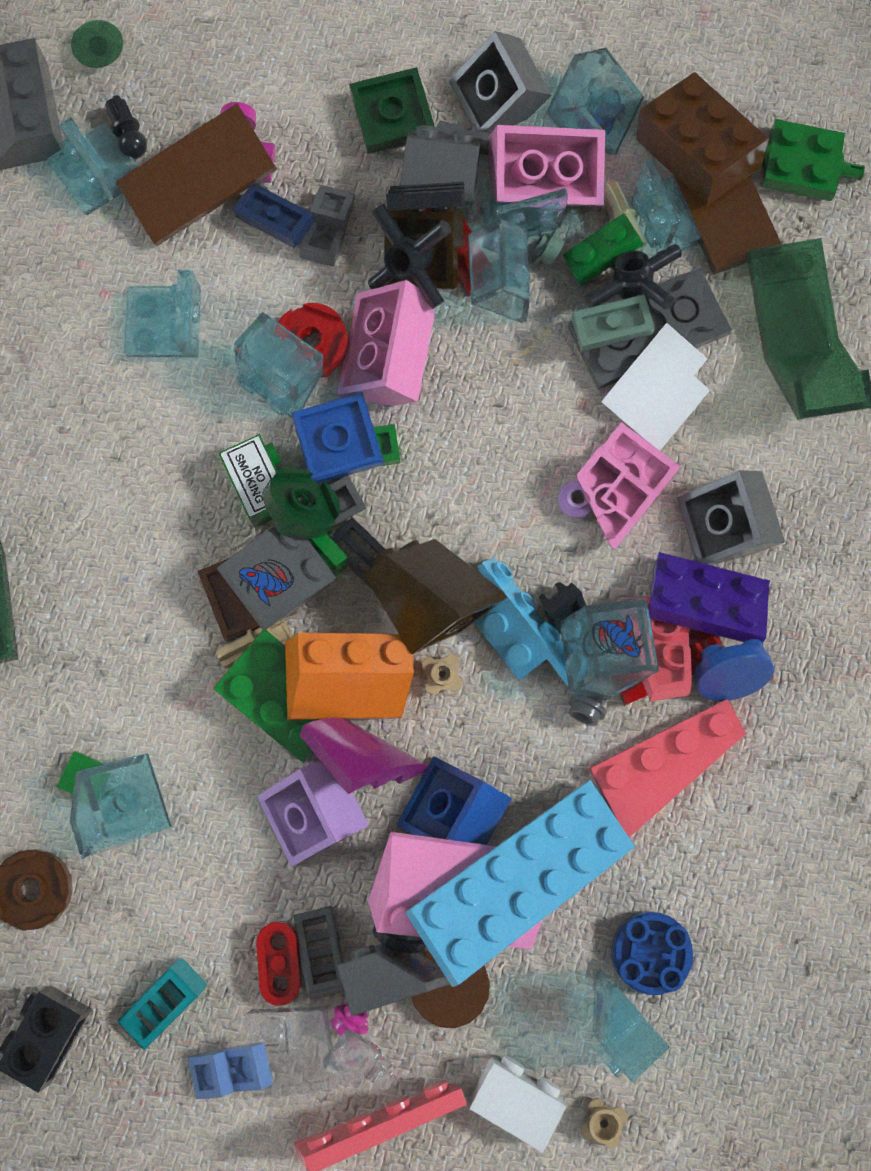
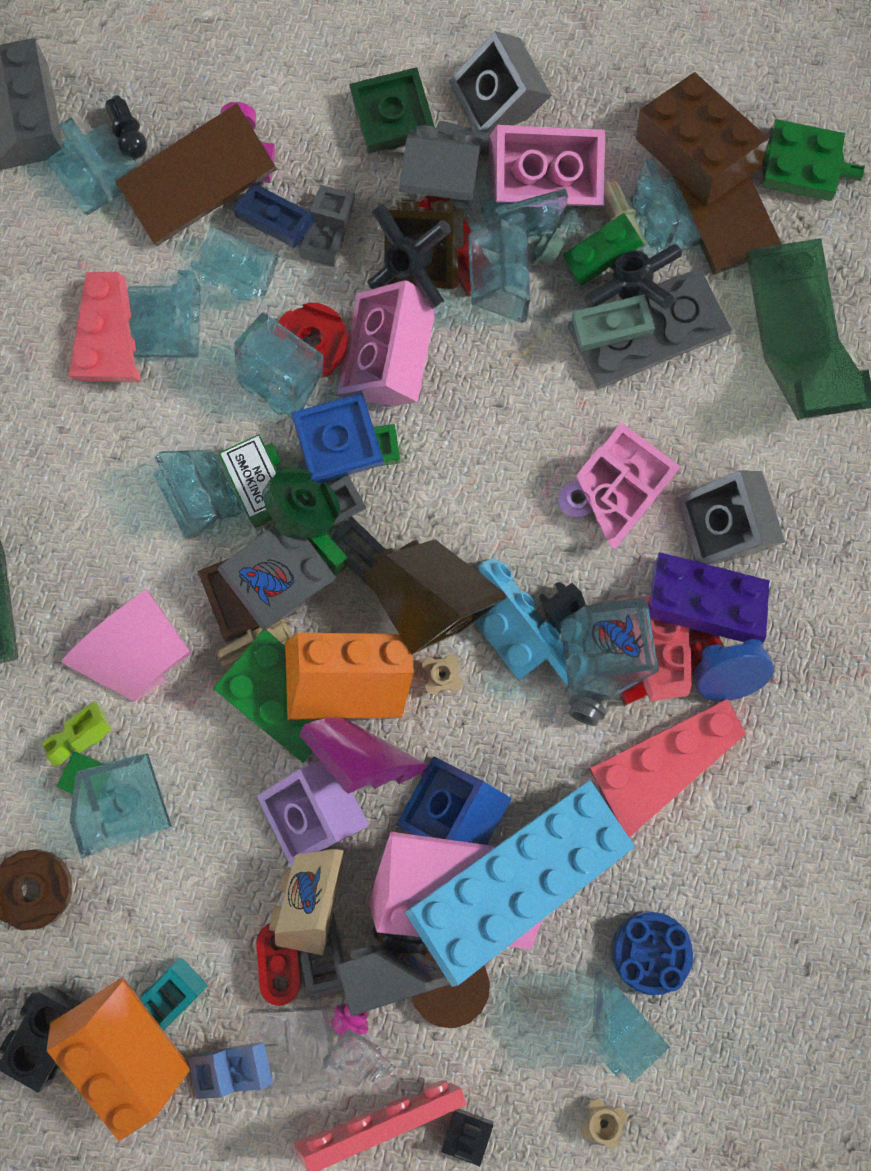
(80, 732): none -> lime plate
(97, 43): clear green piece -> none
(103, 336): none -> coral wing
(117, 1058): none -> orange slope
(130, 649): none -> bright pink slope
(195, 489): none -> clear light blue bracket
(235, 263): none -> clear light blue bracket
(308, 901): none -> tan slope
(425, 196): black tile -> none
(467, 1136): none -> black tile
(518, 1102): white brick -> none
(596, 96): clear light blue slope -> none
(659, 388): white sticker -> none

